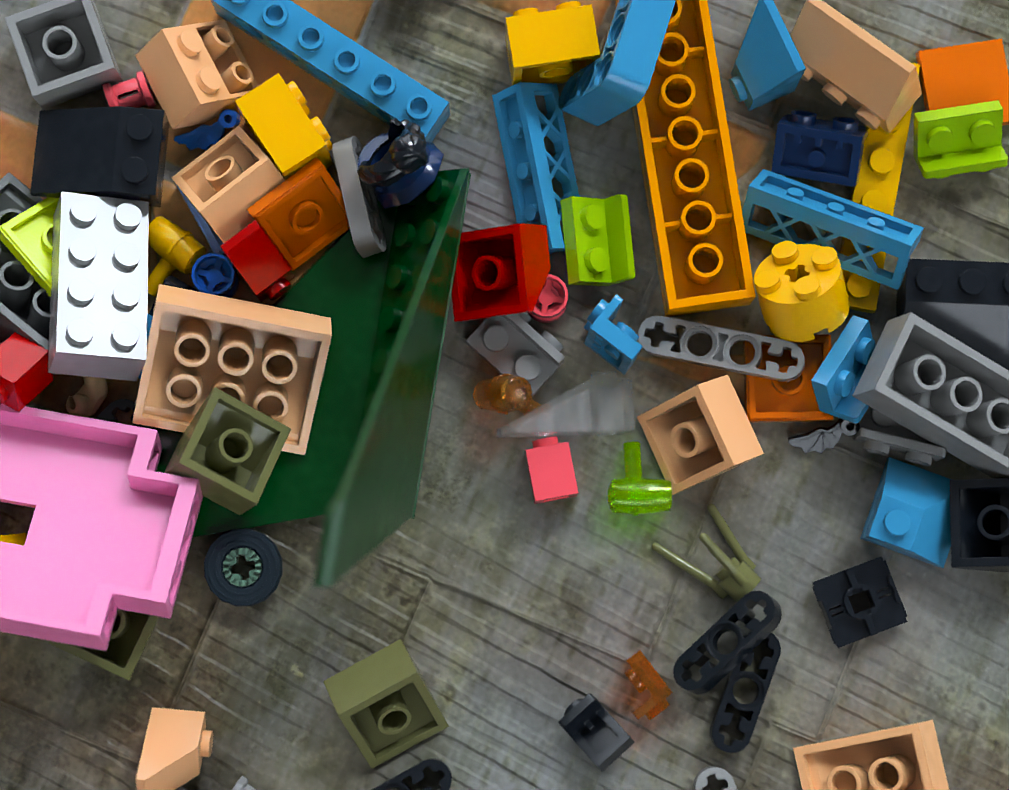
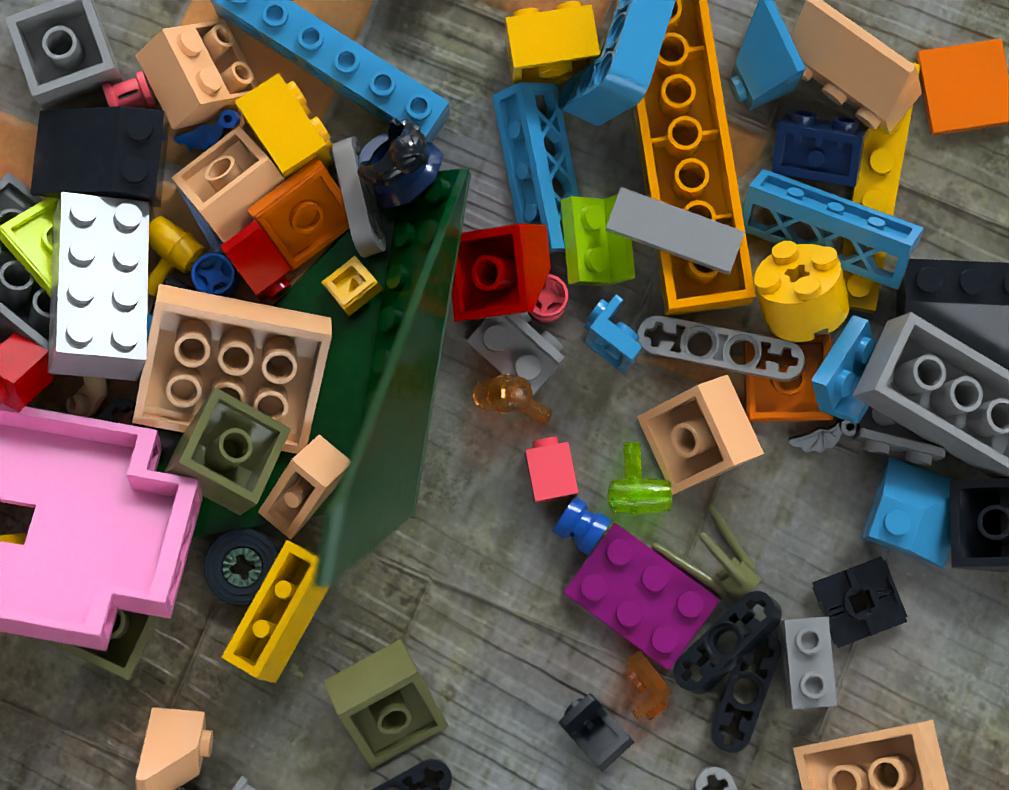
(277, 615): none -> yellow brick
(304, 486): none -> light nougat slope
(352, 285): none -> yellow tile
(581, 525): none -> blue wheel
(587, 409): clear slope -> none
(641, 596): none -> magenta plate
(675, 231): none -> light grey tile
(807, 663): none -> light grey brick
(959, 140): lime bracket -> none

